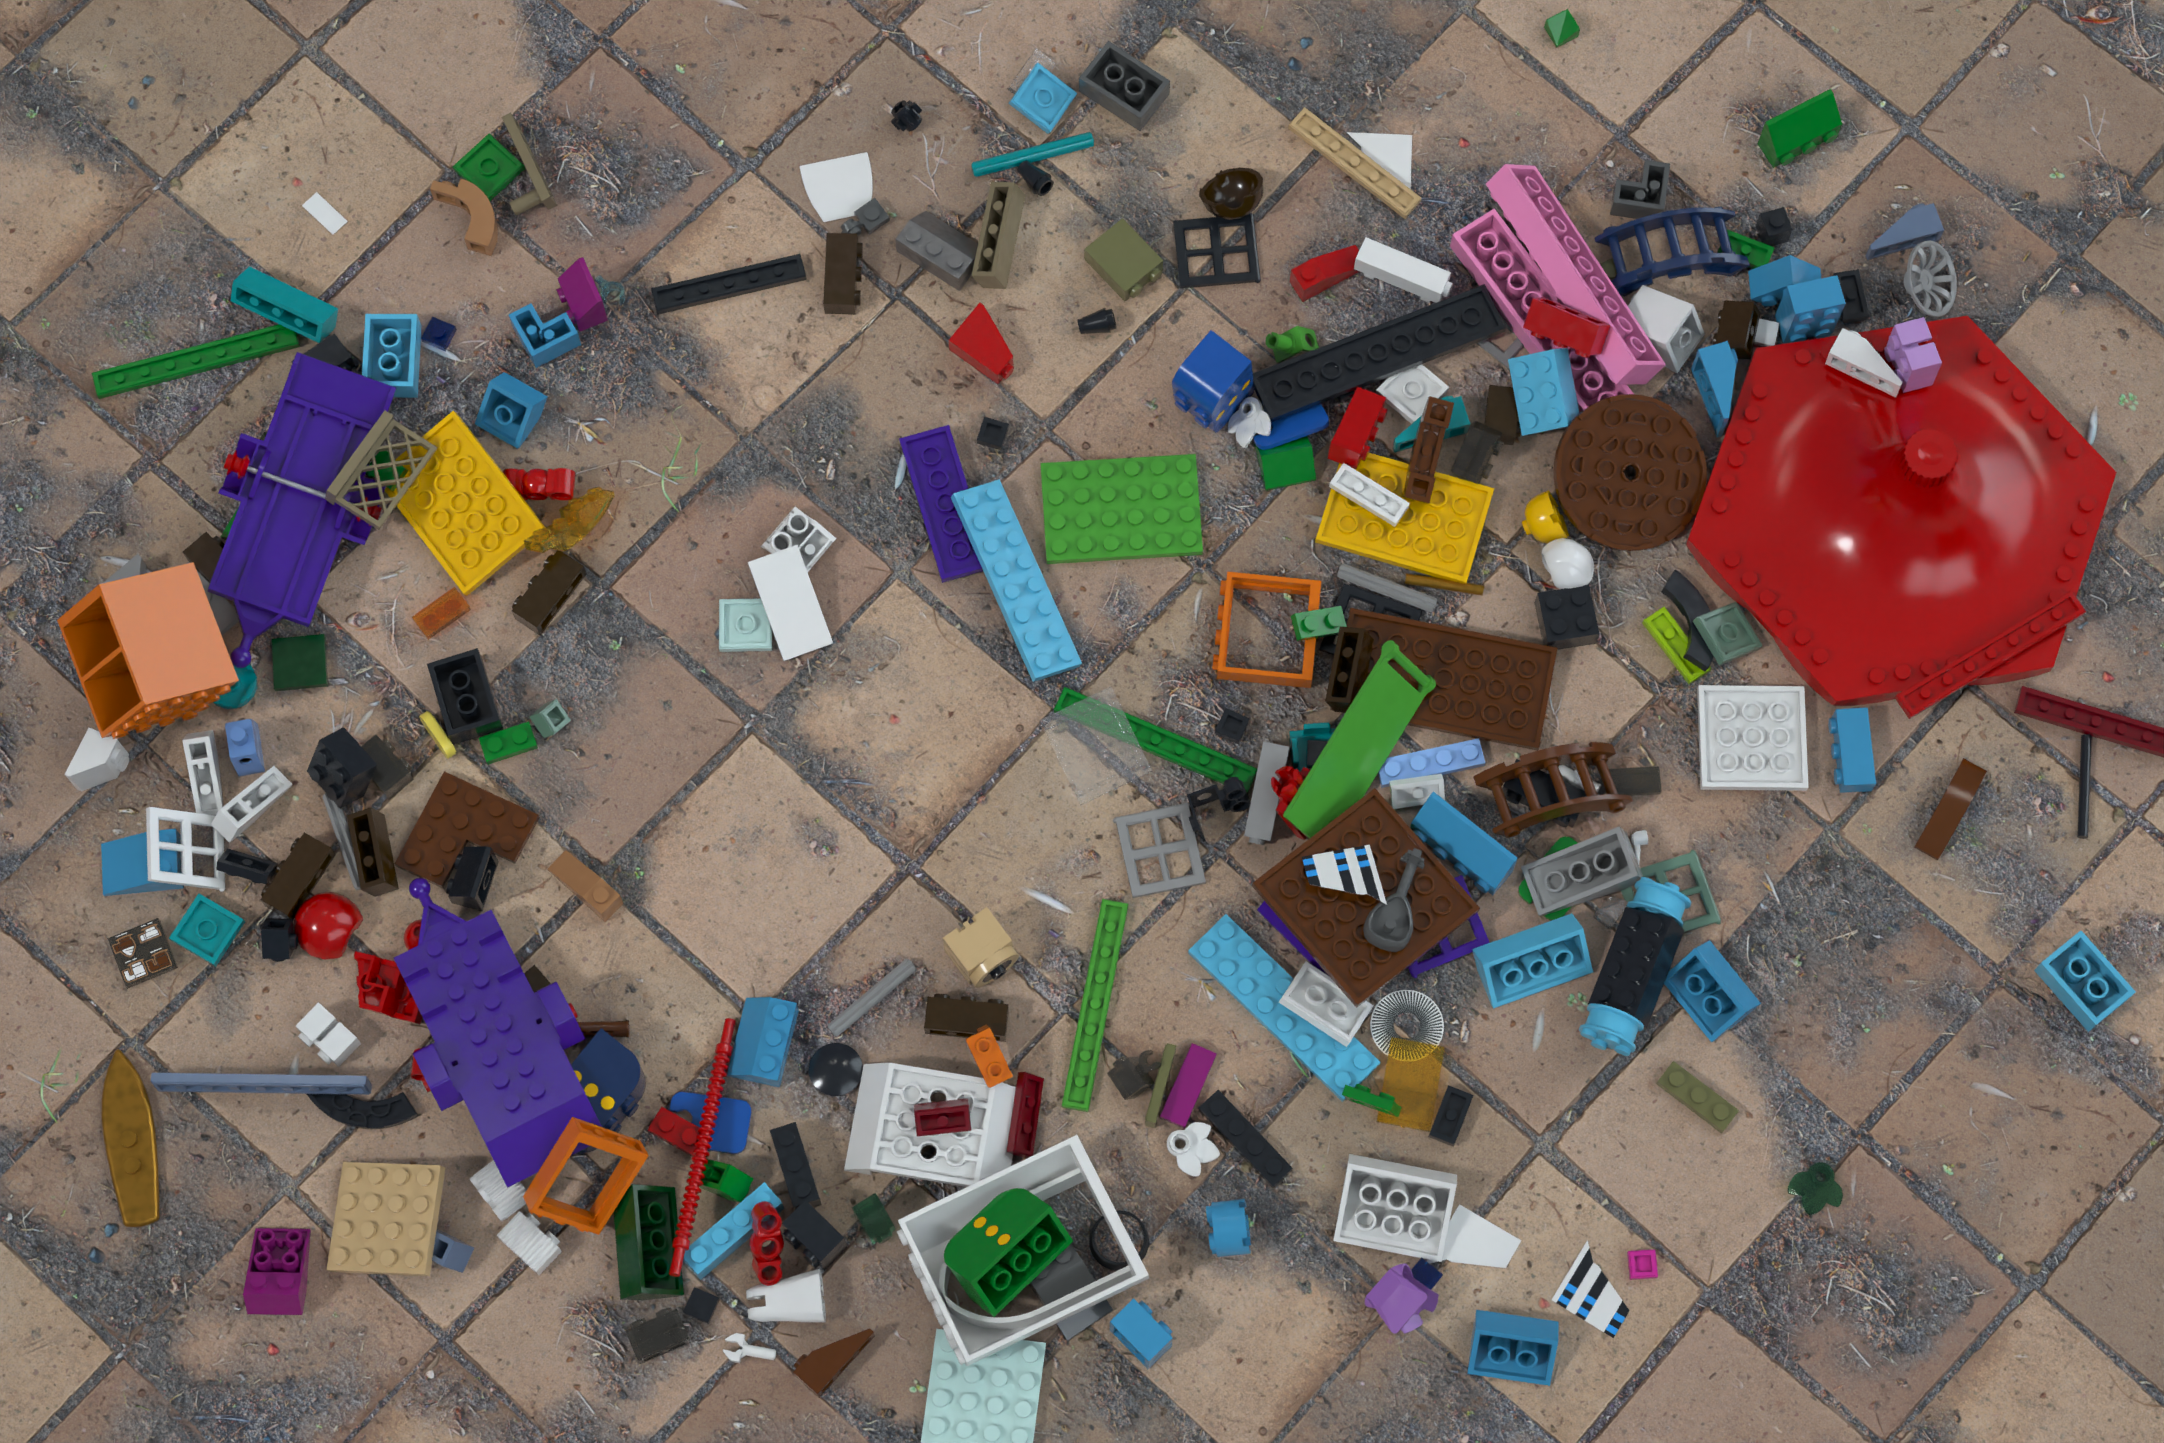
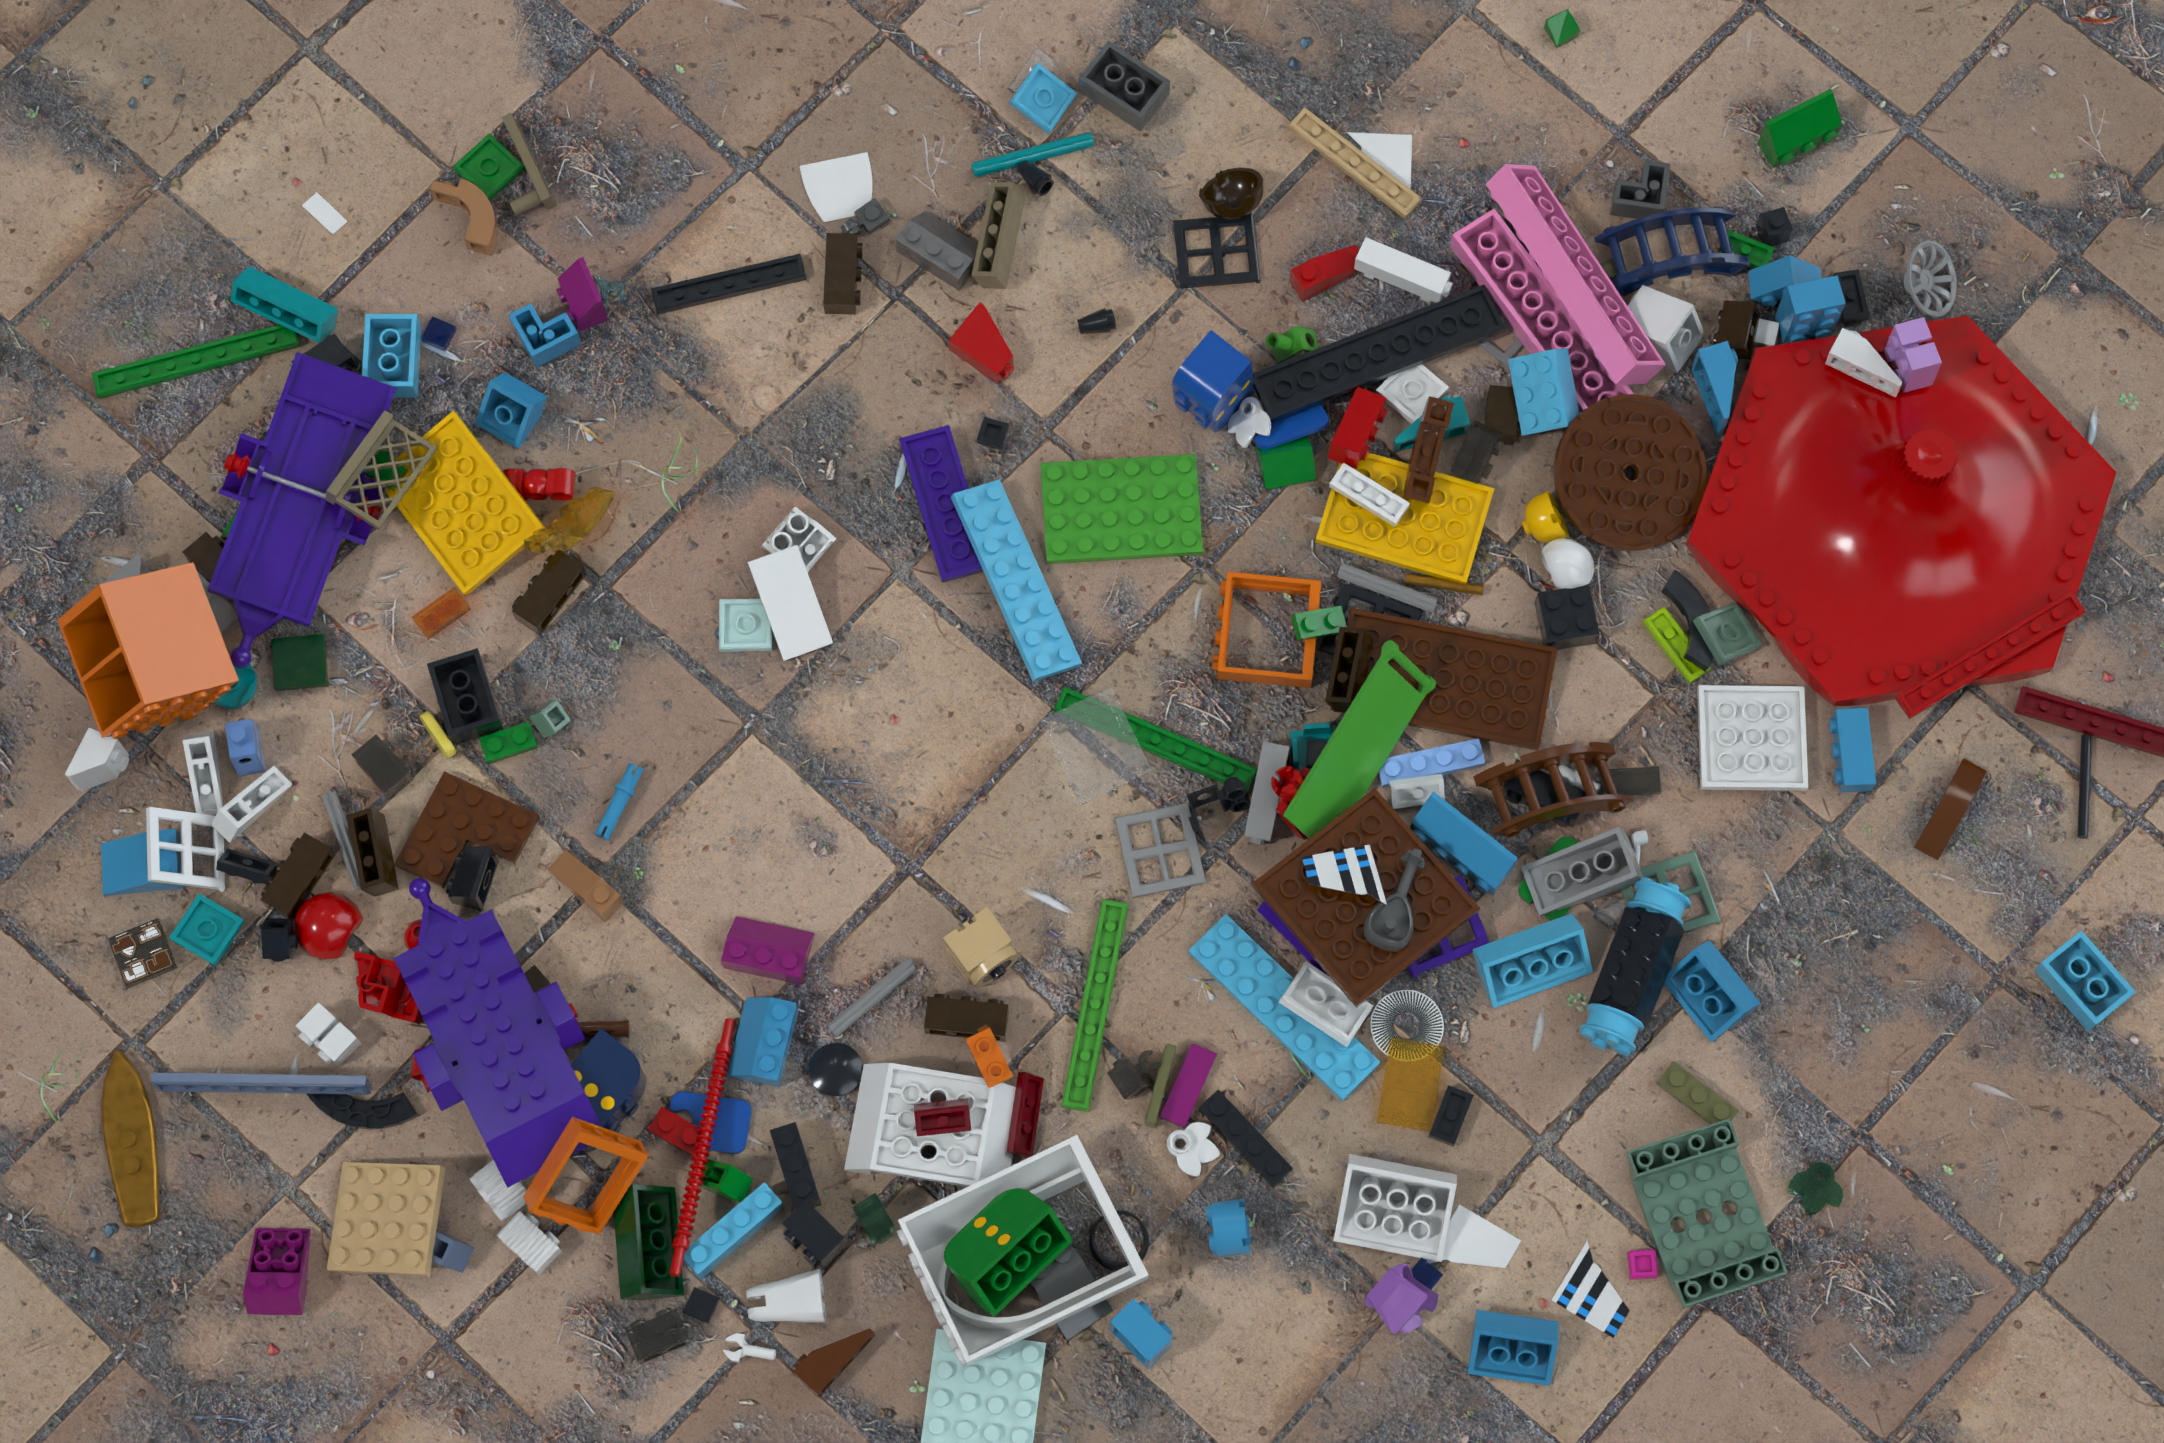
(341, 767): black brick -> none
(623, 792): none -> dark azure pin
(764, 1232): red piece -> none
(767, 950): none -> magenta slope
(906, 115): black gear -> none
(1124, 260): olive brick -> none
(1232, 726): black plate -> none
(1362, 1096): green plate -> none
(1566, 327): red brick -> none
(1693, 1175): none -> sand green slope
(1915, 226): sand blue slope -> none

